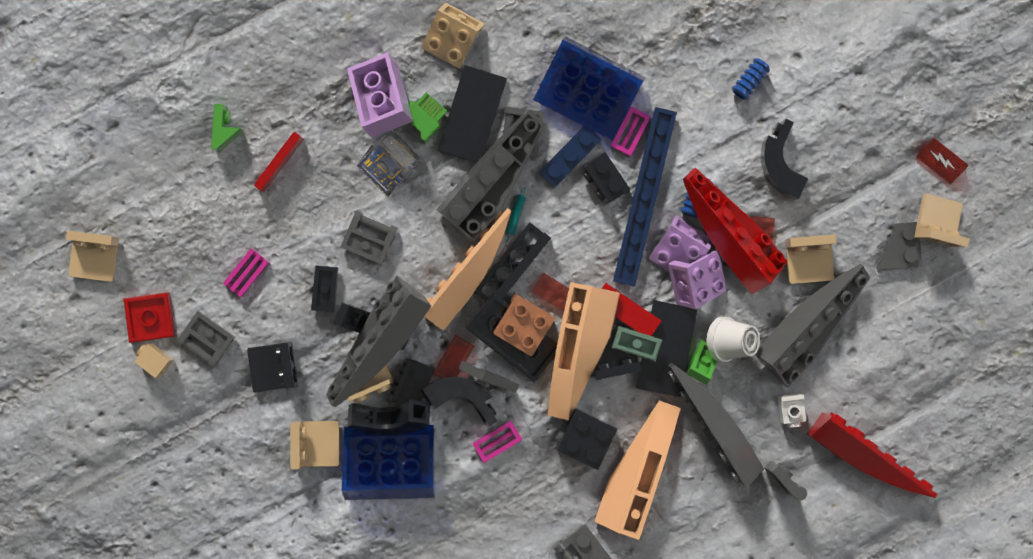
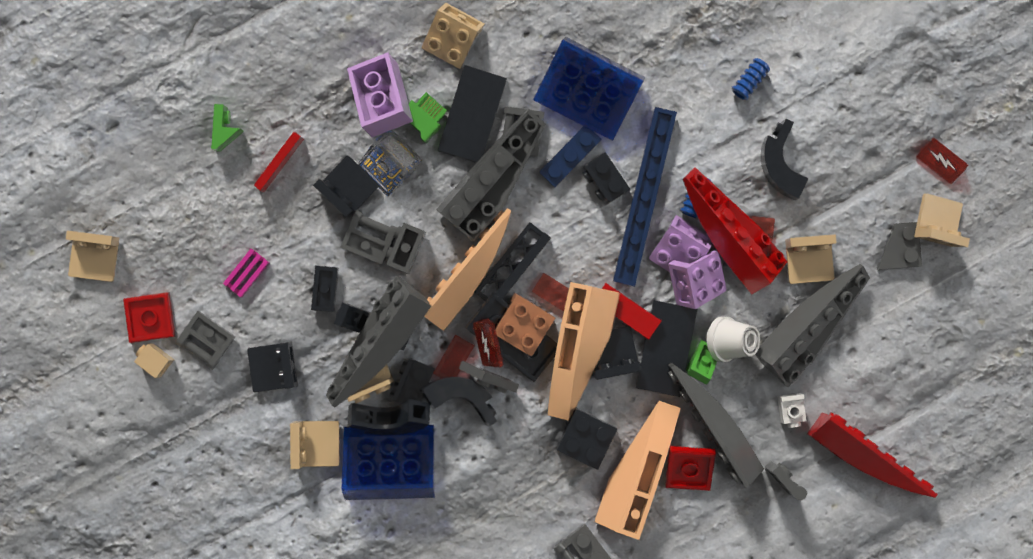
(347, 186): none -> black bracket
(406, 247): none -> dark grey brick
(480, 450): dark pink tile -> none
(488, 343): none -> clear red slope
(515, 214): teal piece -> none
(622, 149): dark pink tile -> none
(636, 344): sand green slope -> none
(690, 468): none -> red tile

